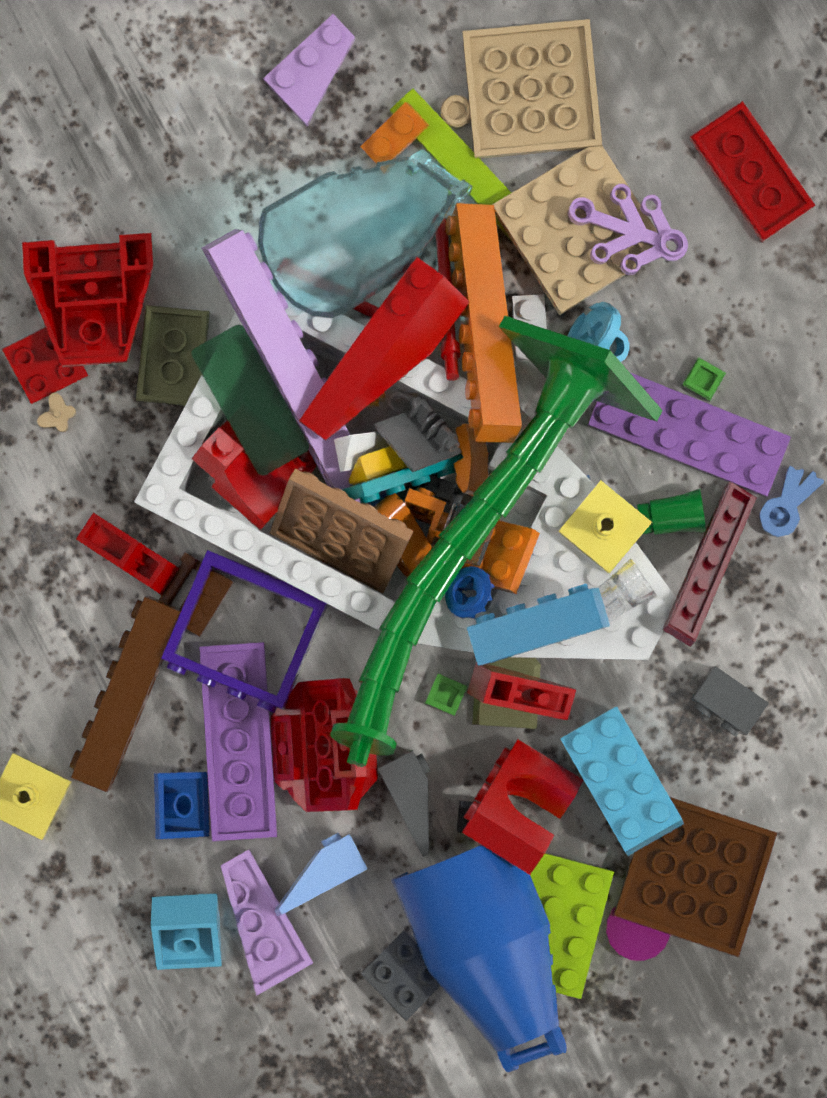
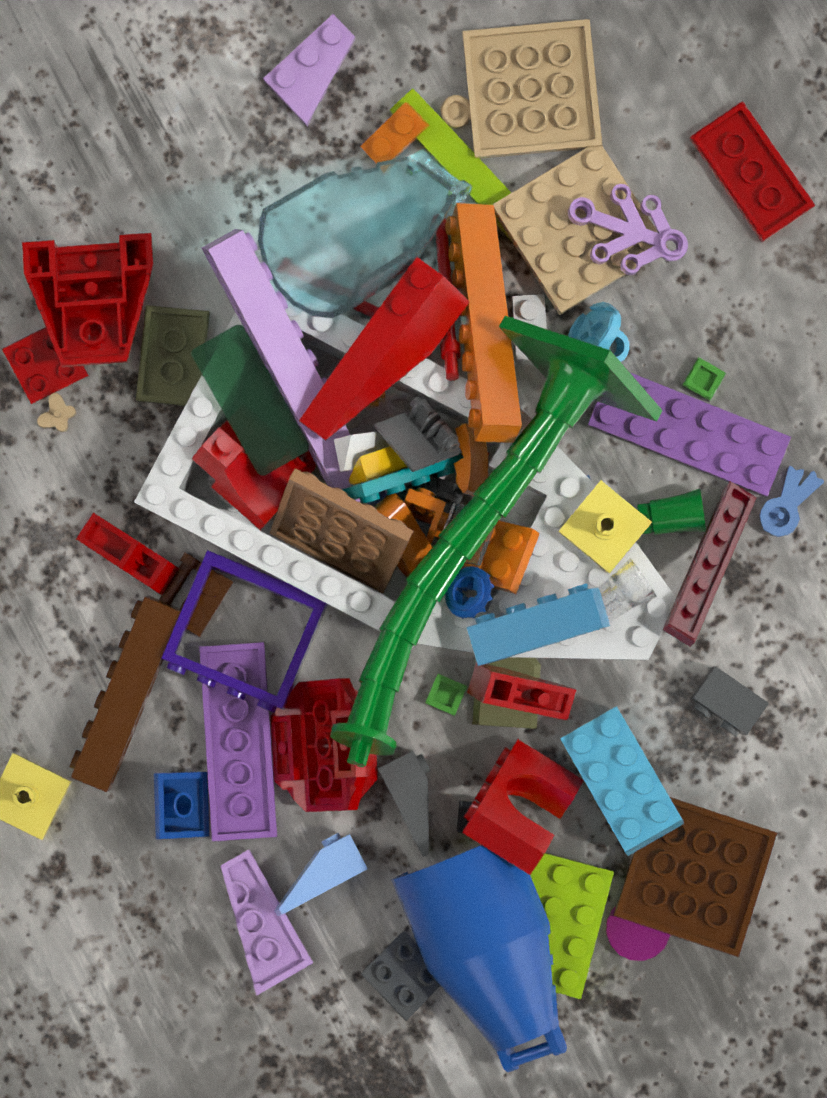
(186, 931): medium azure slope -> none

